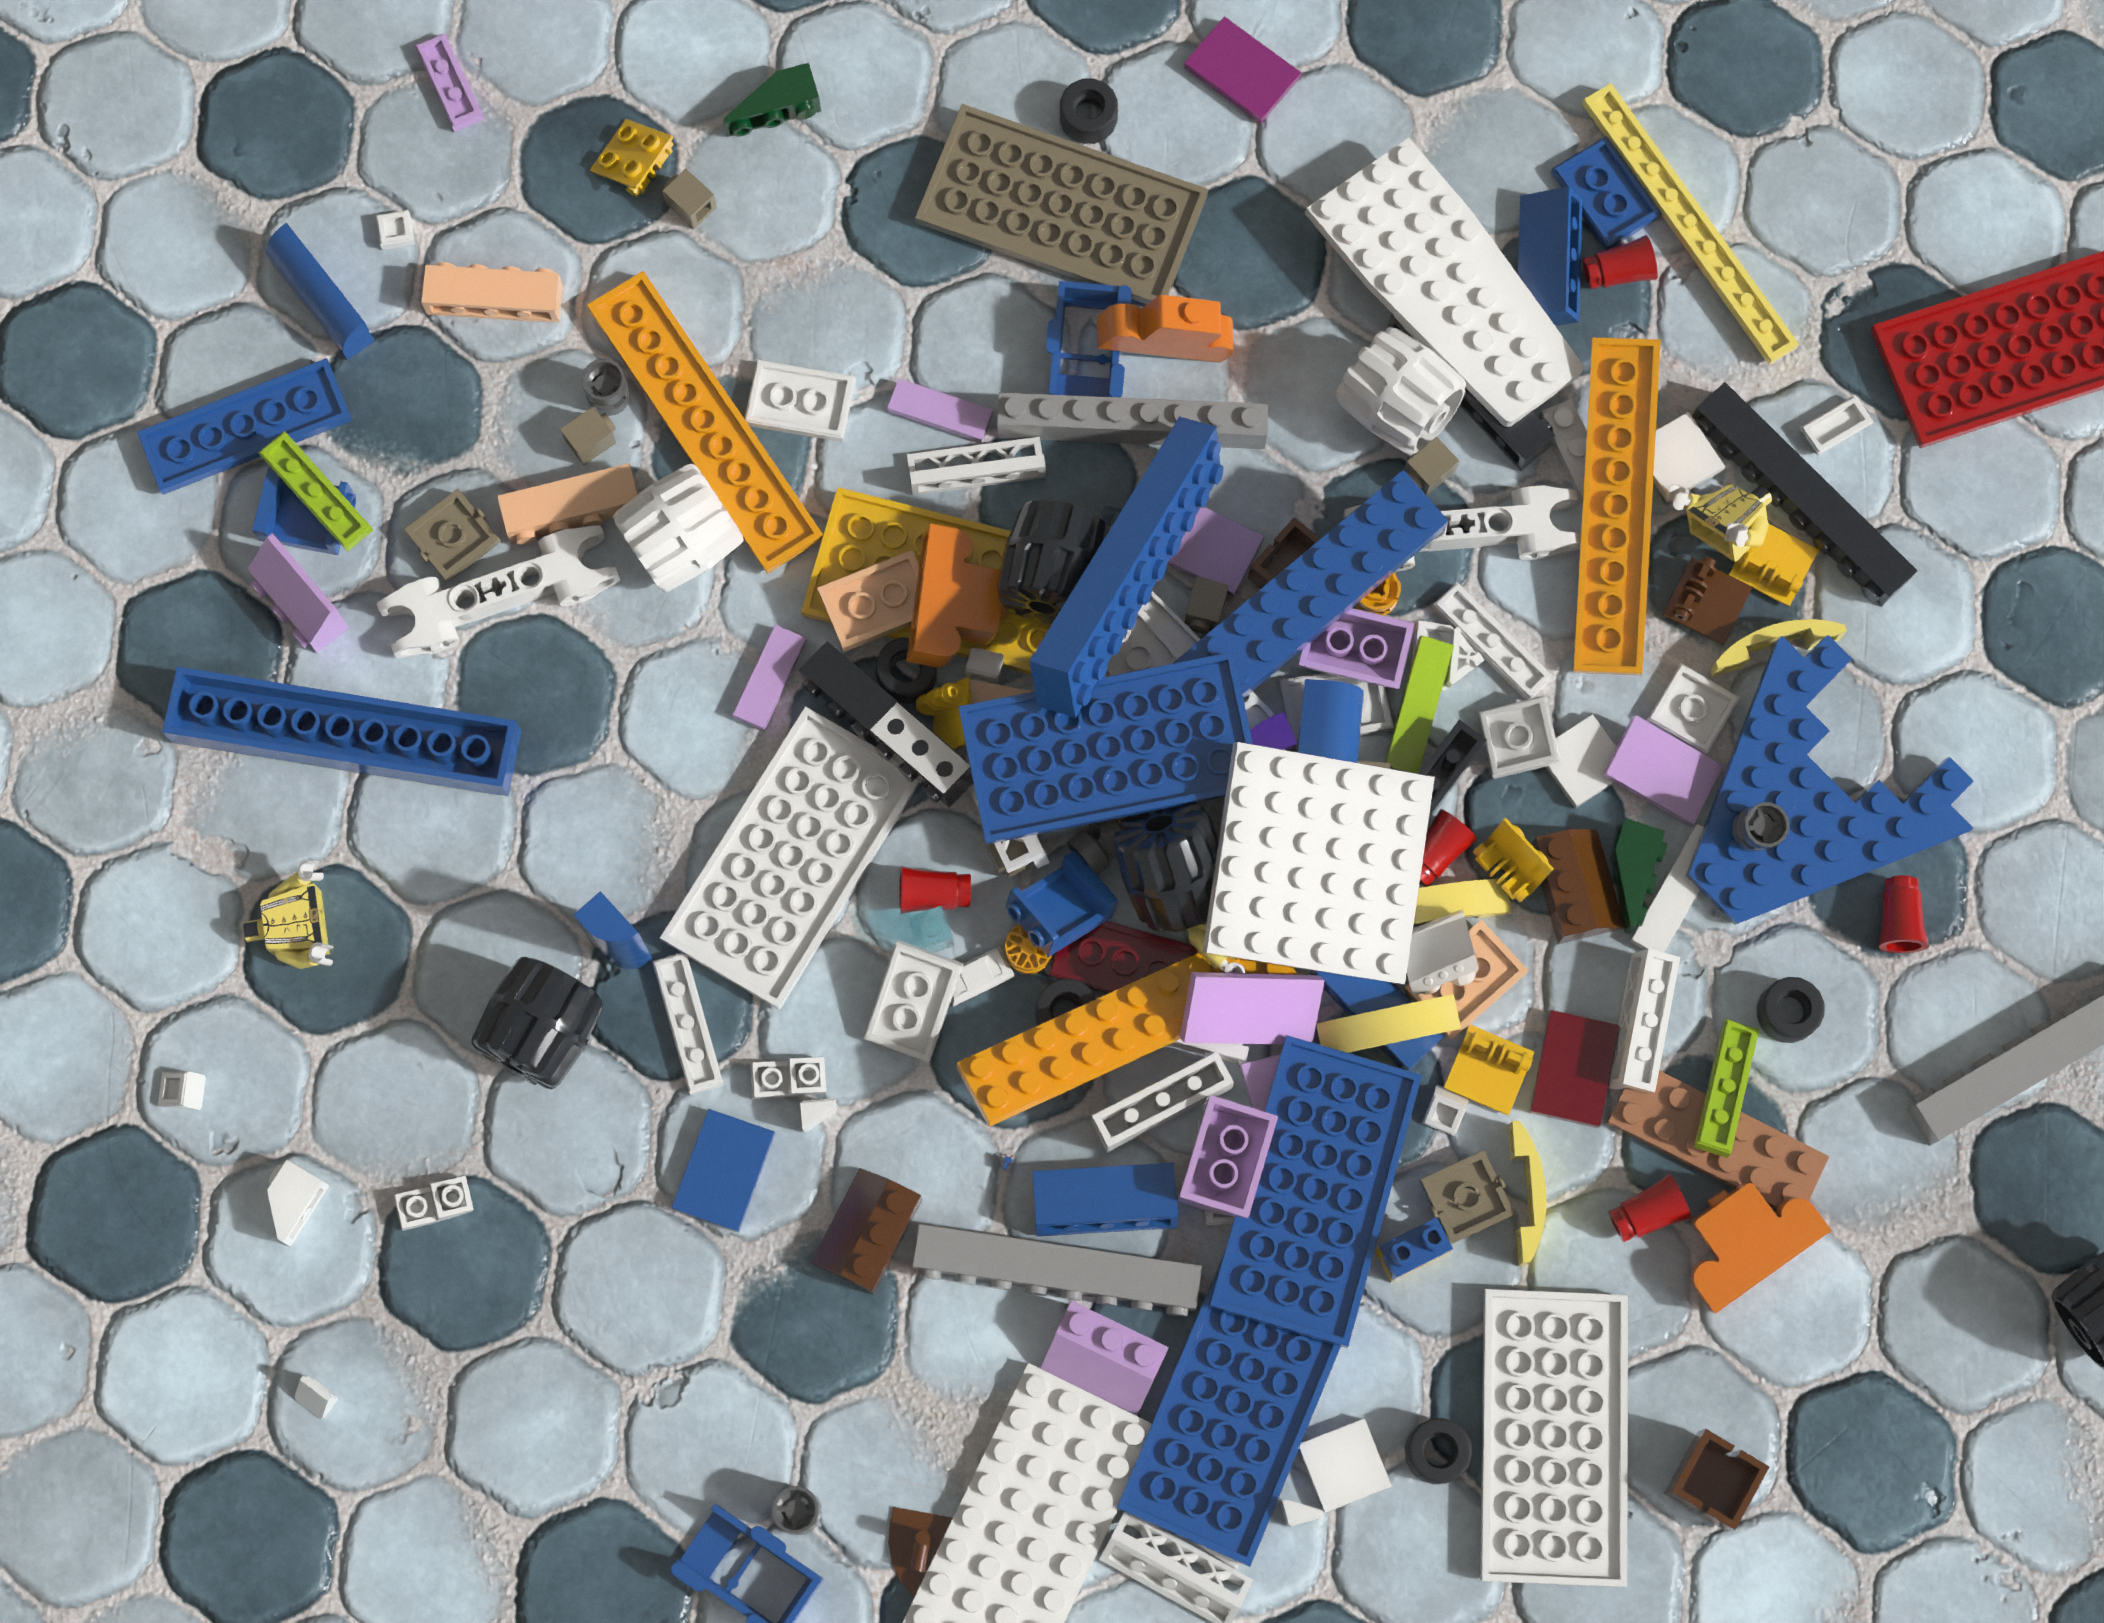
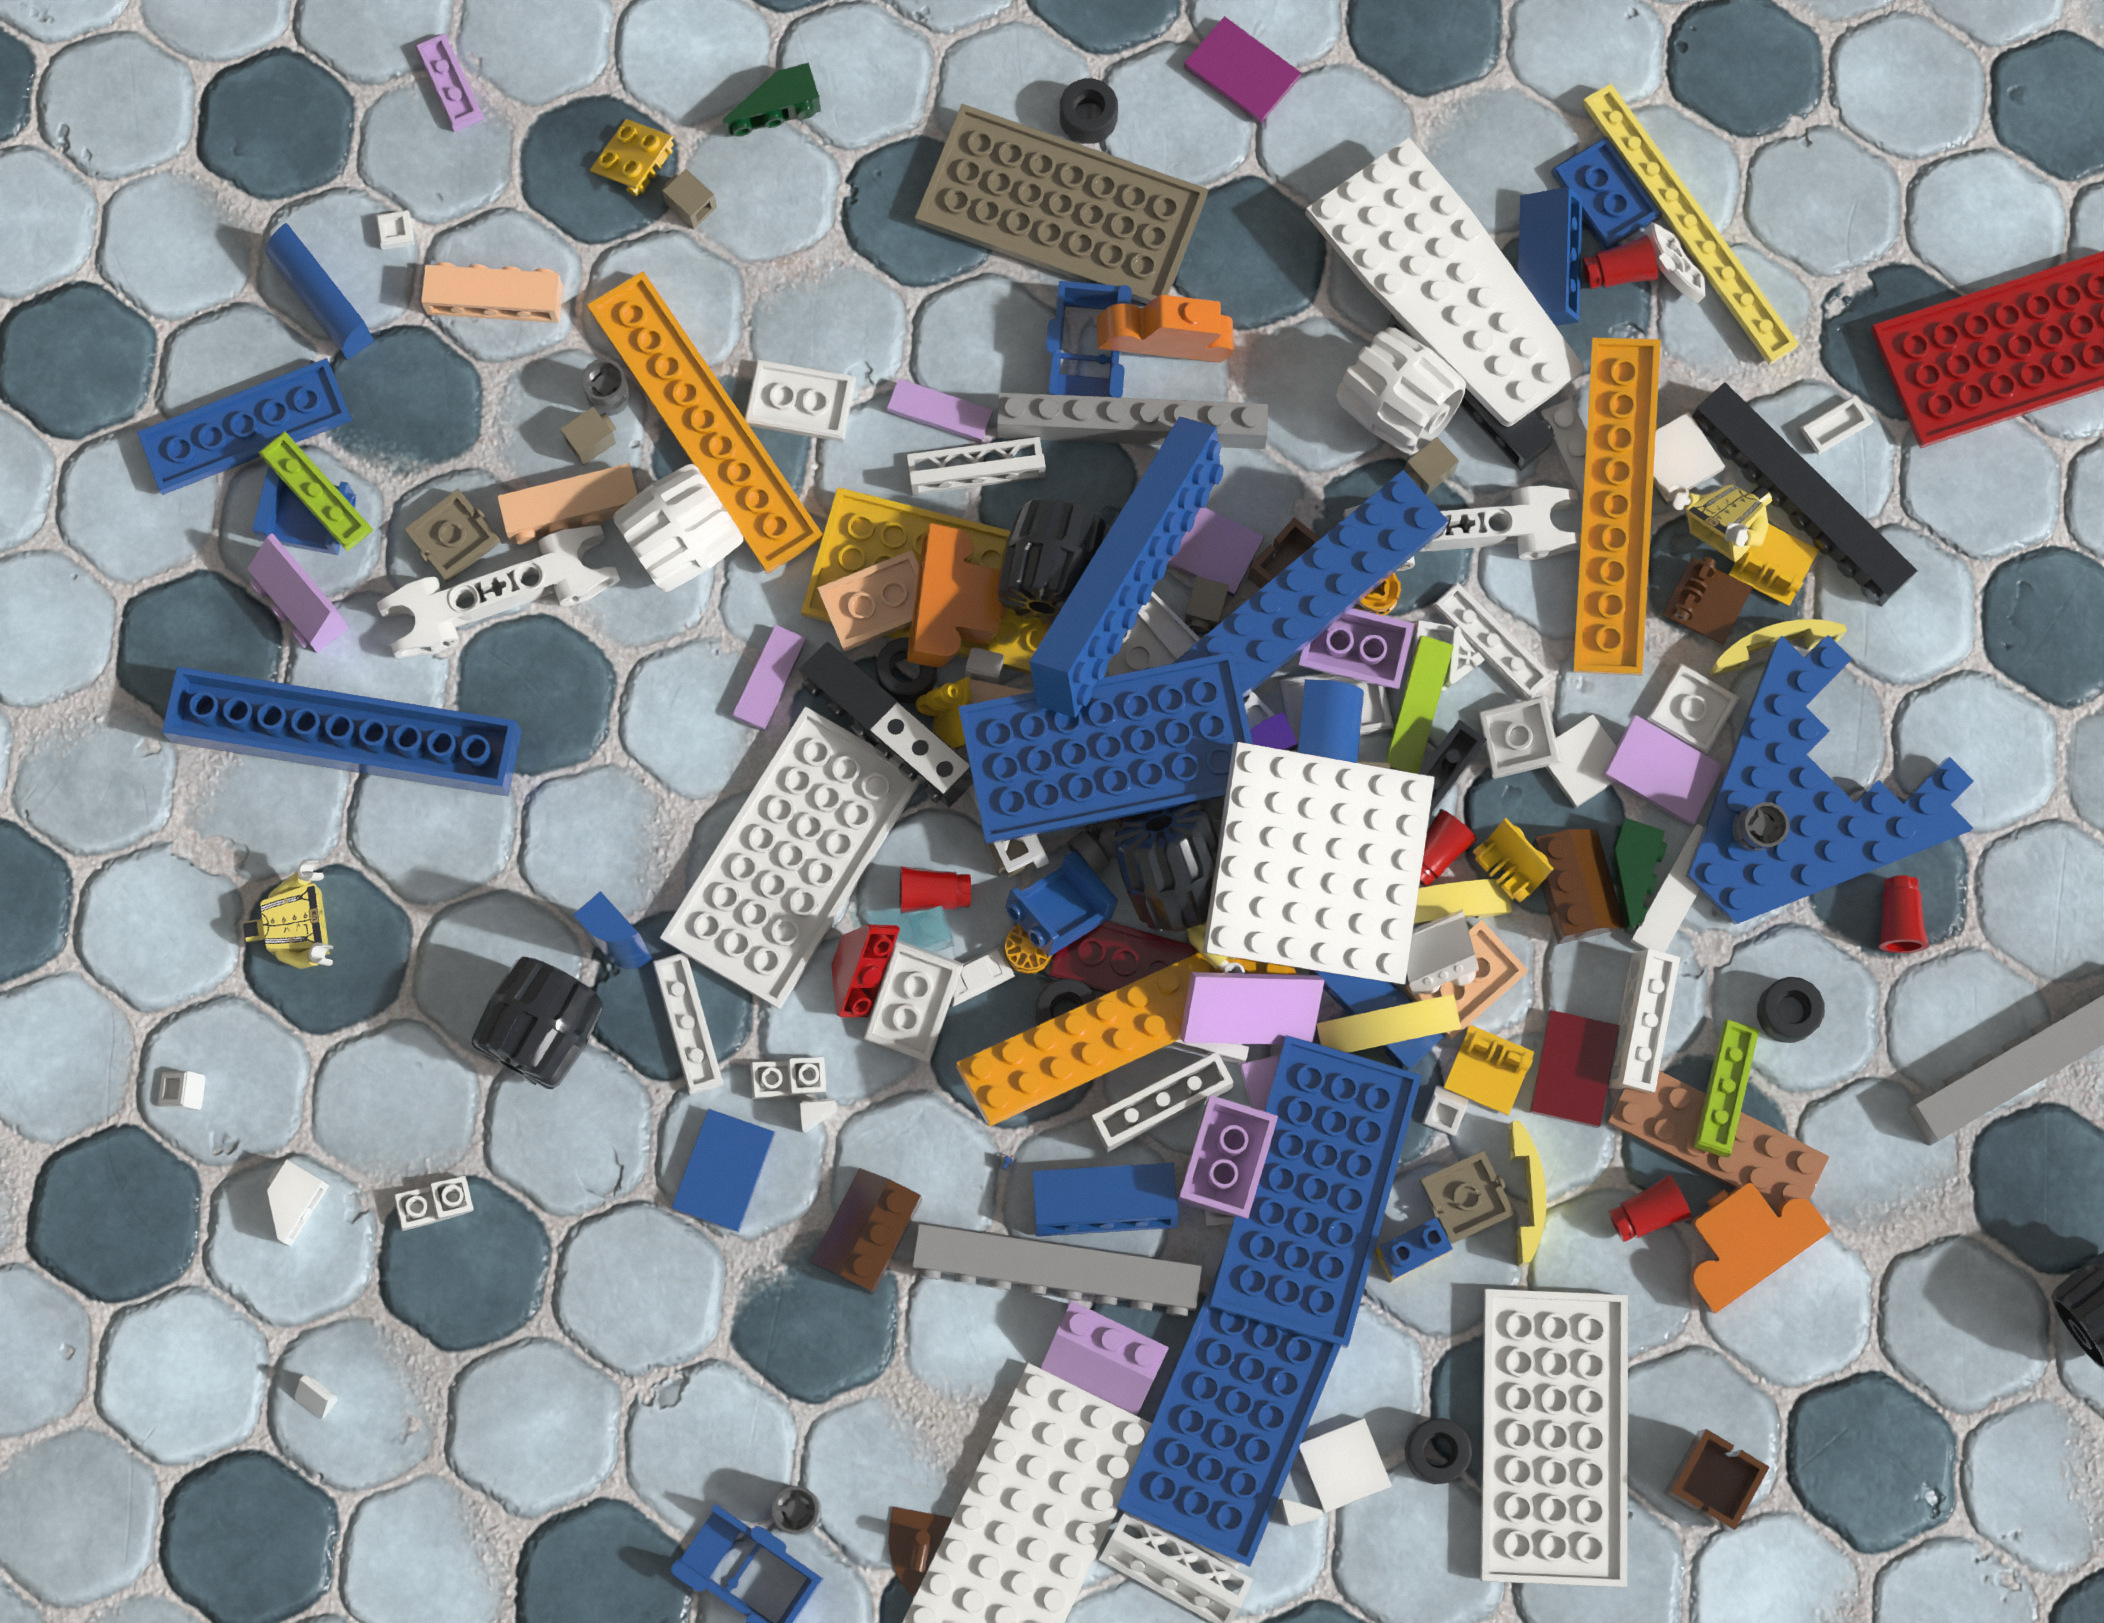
(861, 967): none -> red slope
(1675, 264): none -> white tile

